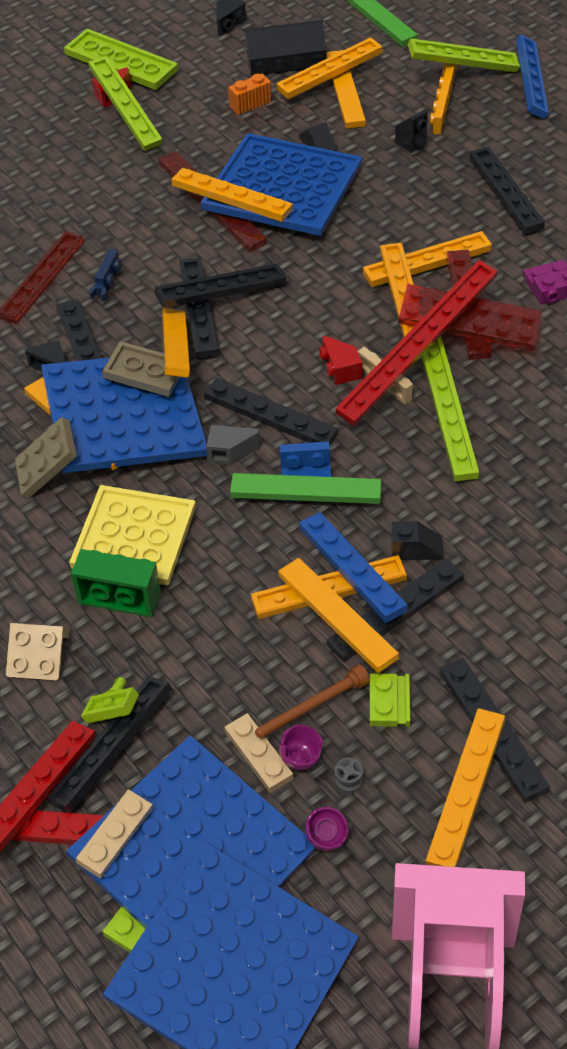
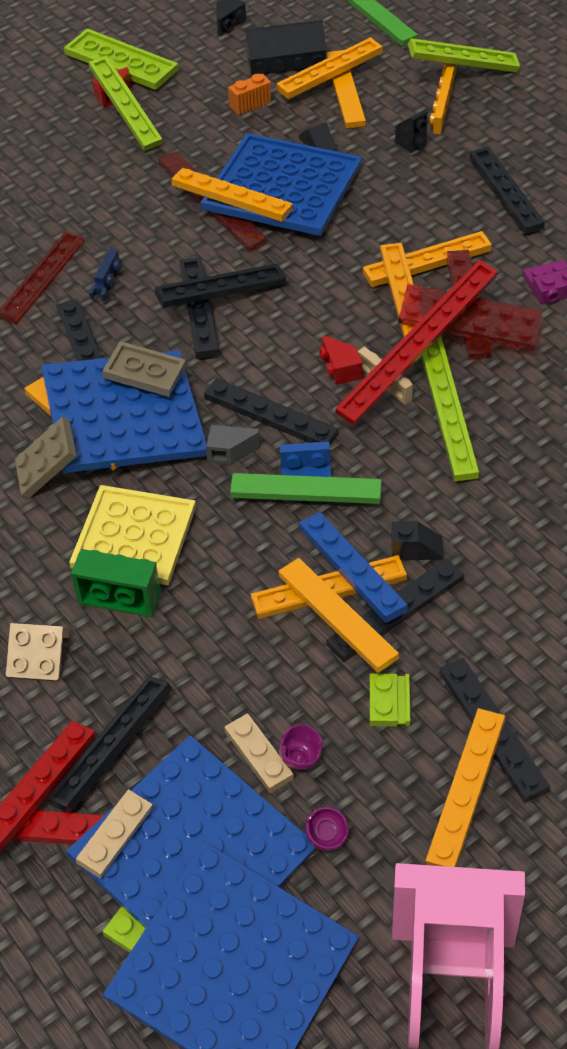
(44, 354): black slope -> none
(110, 704): lime plate -> none
(175, 343): light orange tile -> none
(347, 768): dark grey wheel -> none
(356, 678): dark orange piece -> none
(532, 77): blue plate -> none

